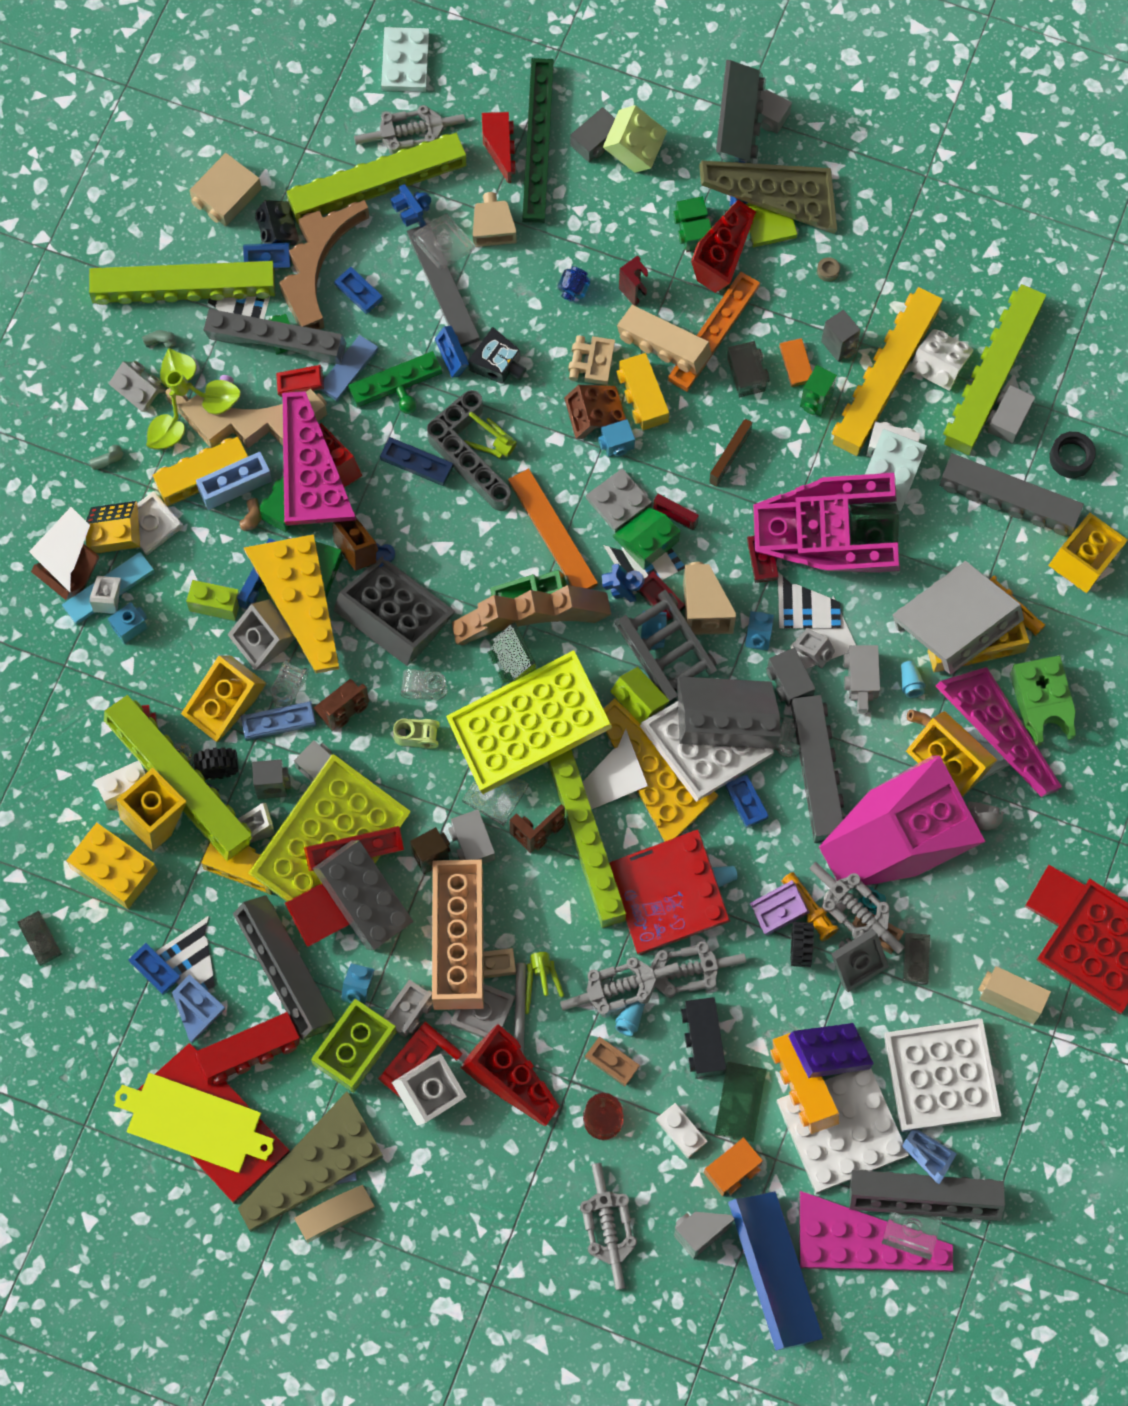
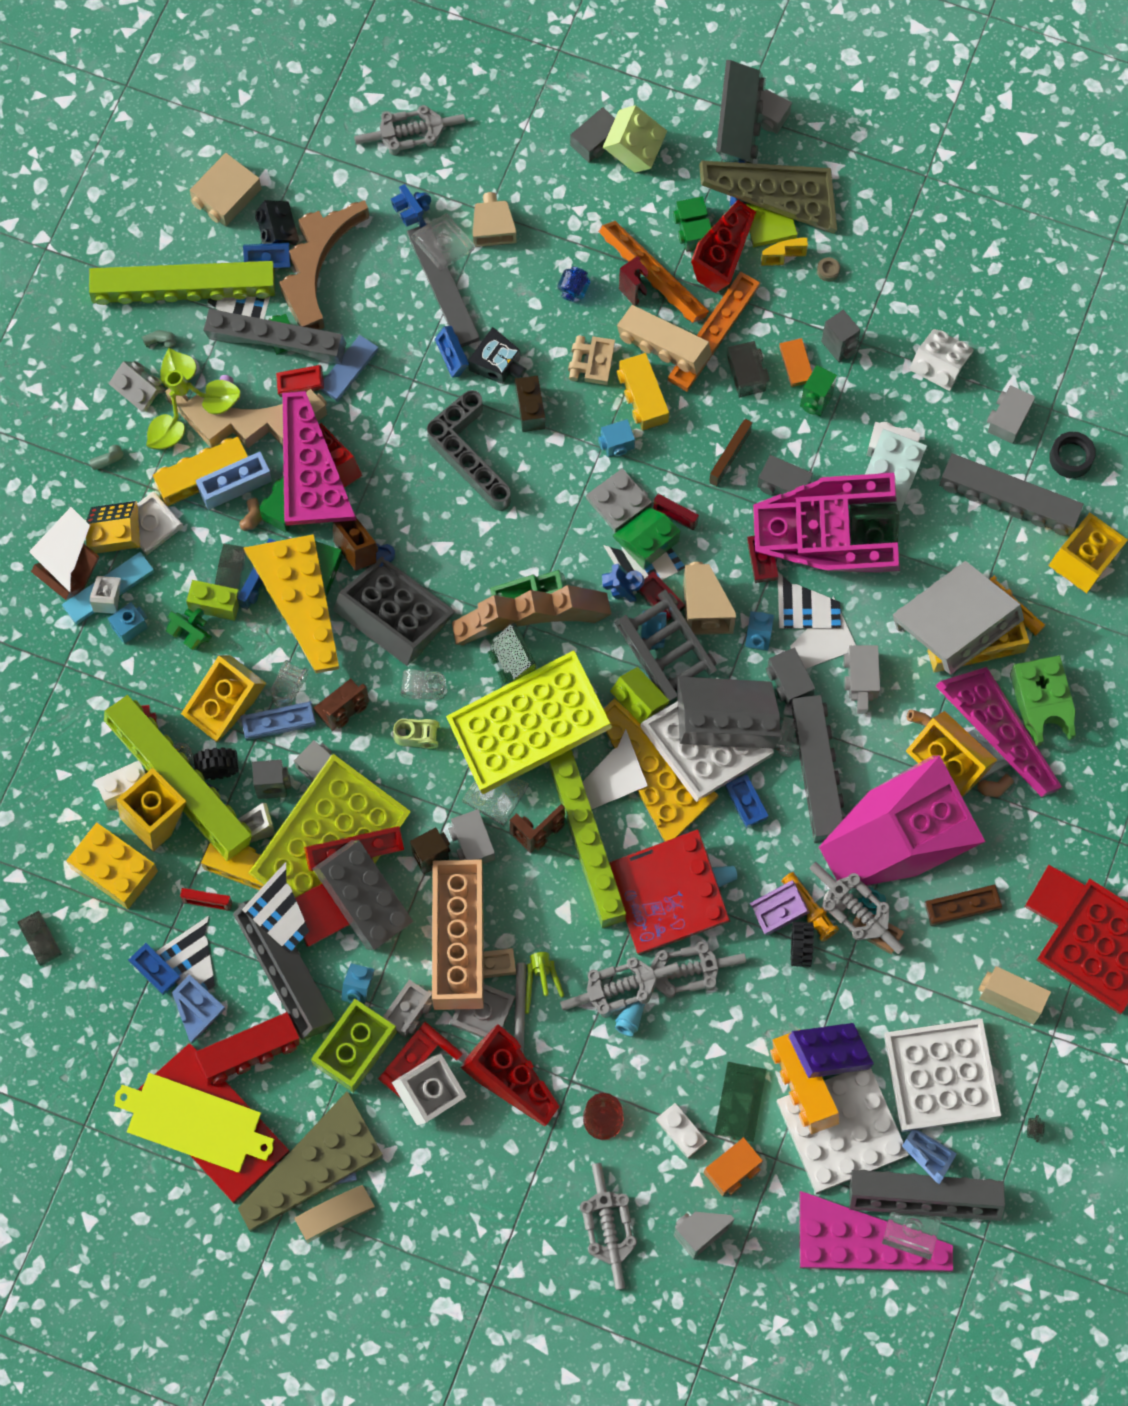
(196, 634): none -> green hips
(206, 899): none -> red tile
(230, 566): none -> clear smoke slope
(261, 633): light grey slope -> none
(278, 912): none -> sticker
(358, 290): blue plate -> none
(378, 177): lime brick -> none
(396, 380): green plate -> none
(405, 59): light aqua plate -> none
(416, 461): dark blue plate -> none
(496, 139): red slope -> none
(504, 443): lime plant -> none
(530, 403): none -> dark brown brick
(538, 140): dark green plate -> none
(552, 530): orange tile -> none
(593, 408): copper bracket -> none
(612, 1061): medium nougat plate -> none
(657, 274): none -> orange plate
(703, 1038): black brick -> none
(775, 1271): blue arch -> none
(782, 477): none -> dark grey brick
(790, 248): none -> yellow slope
(815, 647): light grey bracket -> none
(859, 959): dark grey tile -> none
(887, 371): yellow brick -> none
(912, 681): medium azure cone -> none
(916, 958): clear smoke plate -> none
(963, 905): none -> reddish brown tile
(985, 816): light grey hair -> none
(994, 370): lime brick -> none
(995, 789): none -> medium nougat arm
(1035, 1128): none -> clear smoke plate

